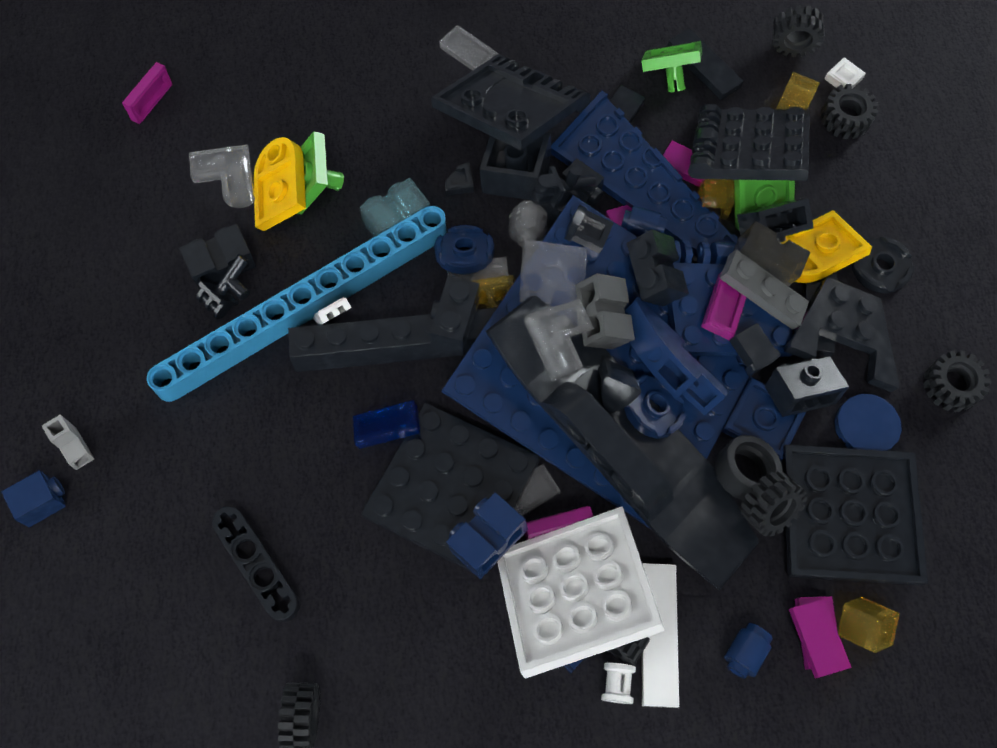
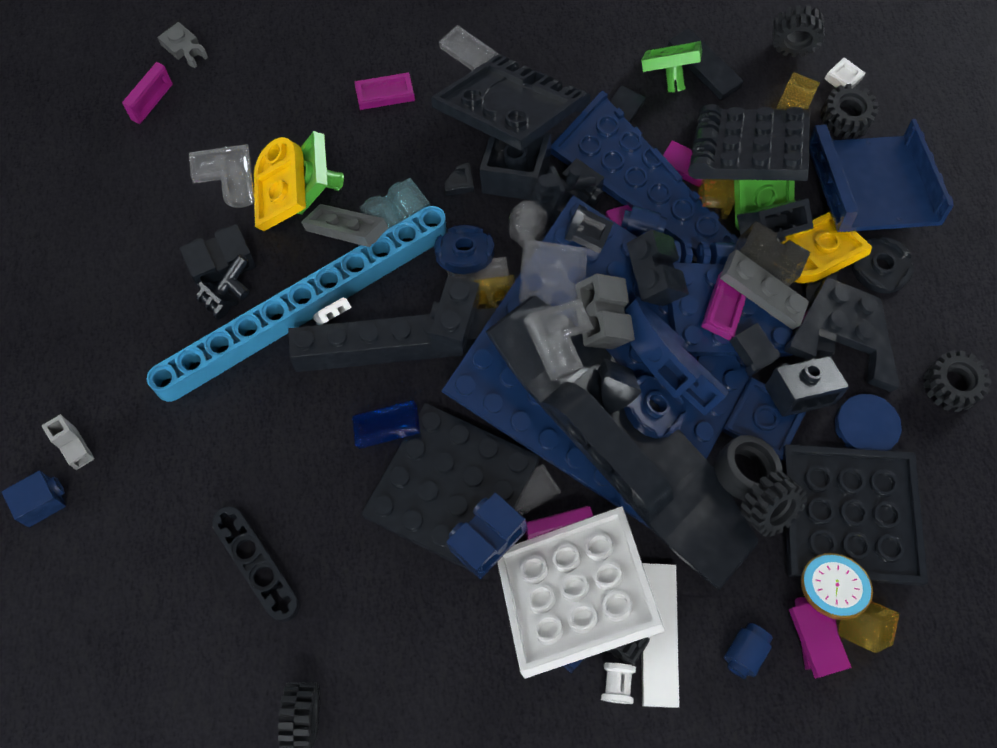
(181, 43): none -> dark grey plate
(345, 225): none -> dark grey plate
(384, 91): none -> magenta tile
(836, 586): none -> piece
(880, 181): none -> dark blue panel

